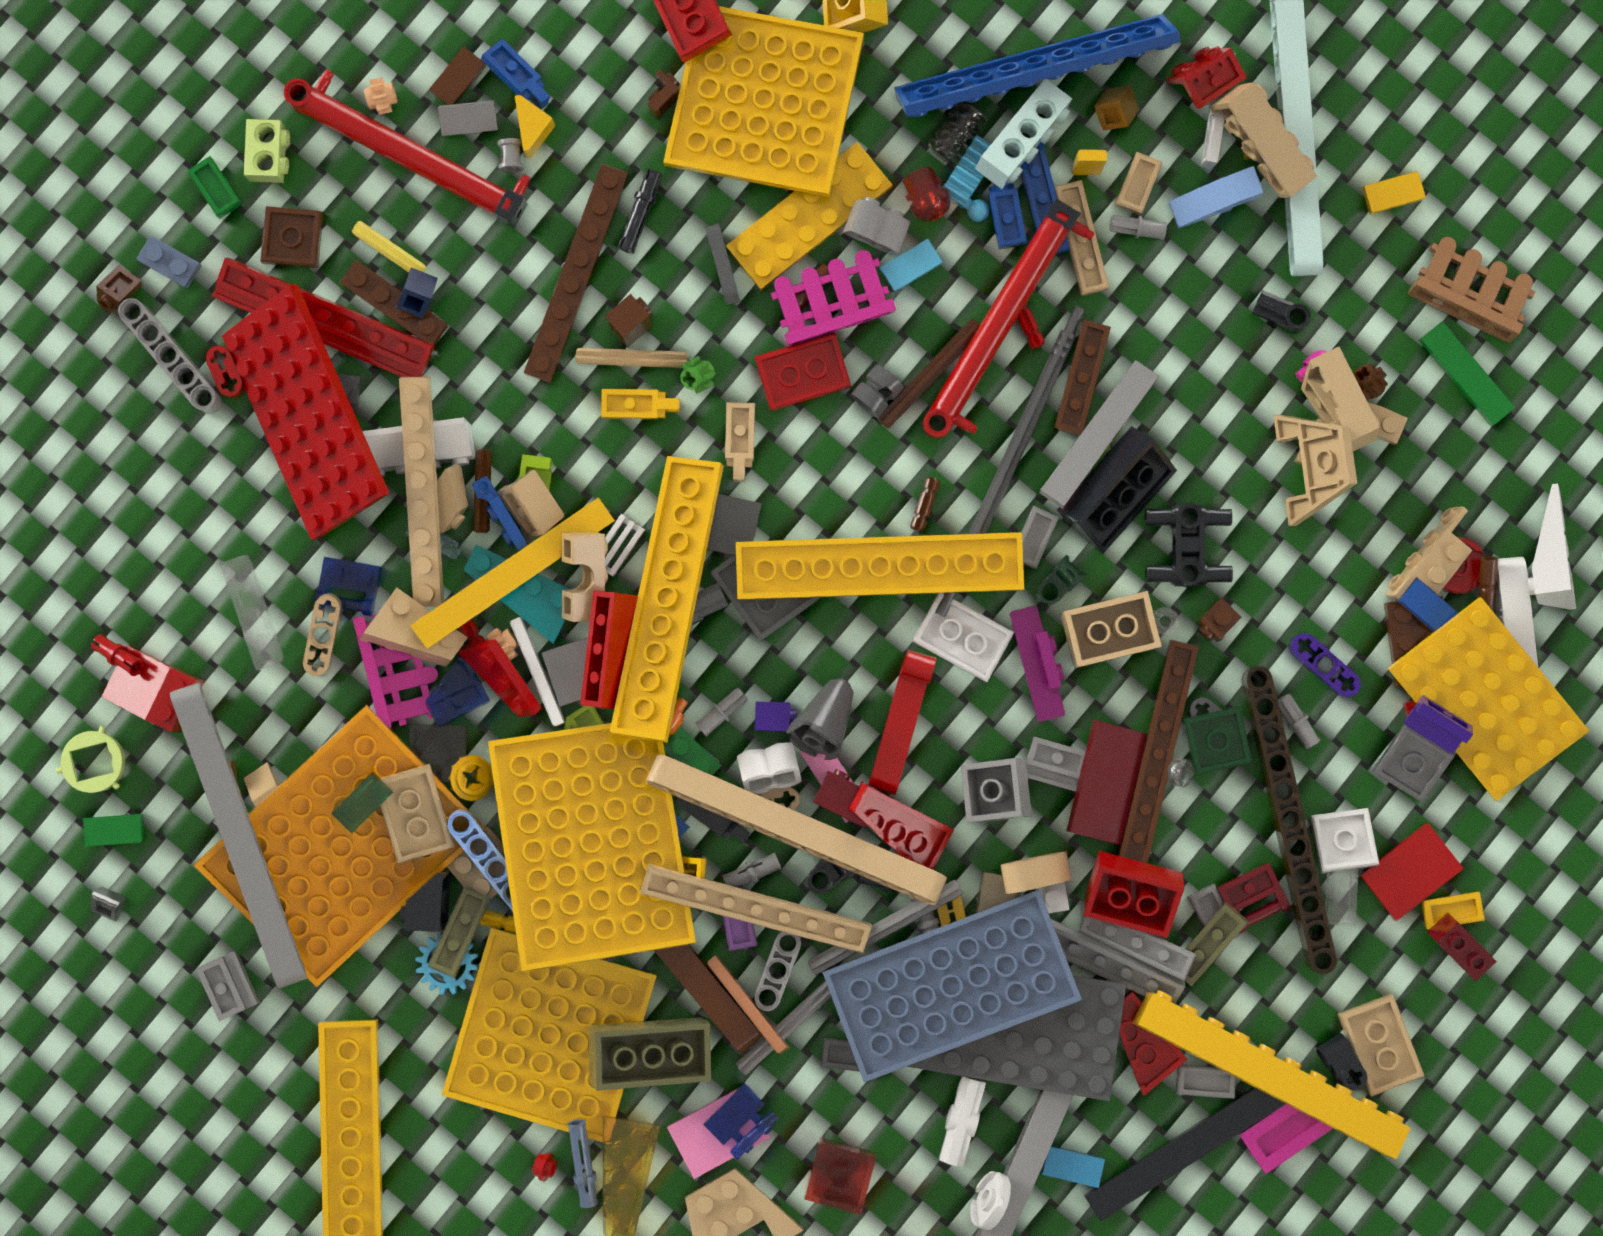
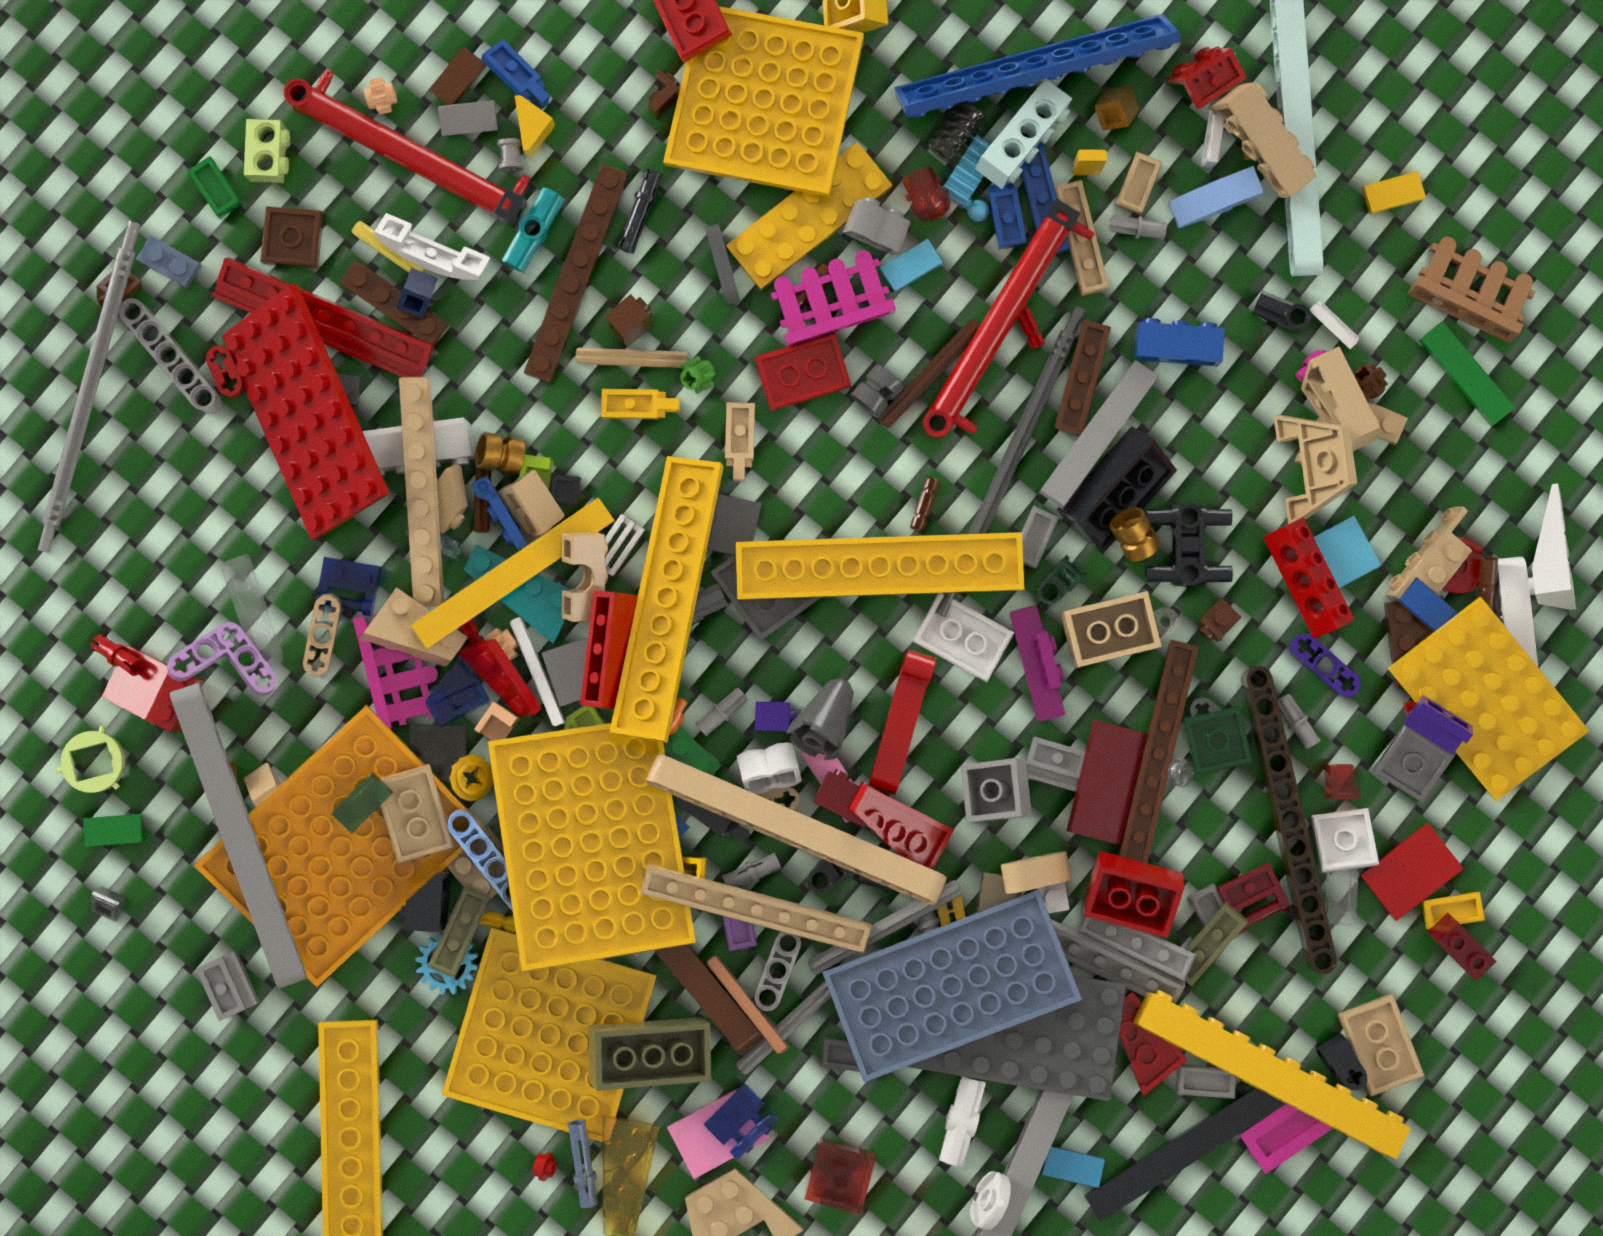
(89, 386): none -> light grey axle
(223, 648): none -> lavender beam
(428, 254): none -> white slope
(495, 452): none -> pearl gold wheel
(497, 722): none -> light nougat panel
(542, 214): none -> teal piece
(565, 489): none -> black tile
(1135, 534): none -> pearl gold wheel
(1179, 343): none -> blue brick
(1308, 578): none -> red brick
(1334, 324): none -> white tile
(1340, 782): none -> clear red panel
(1347, 551): none -> medium azure tile

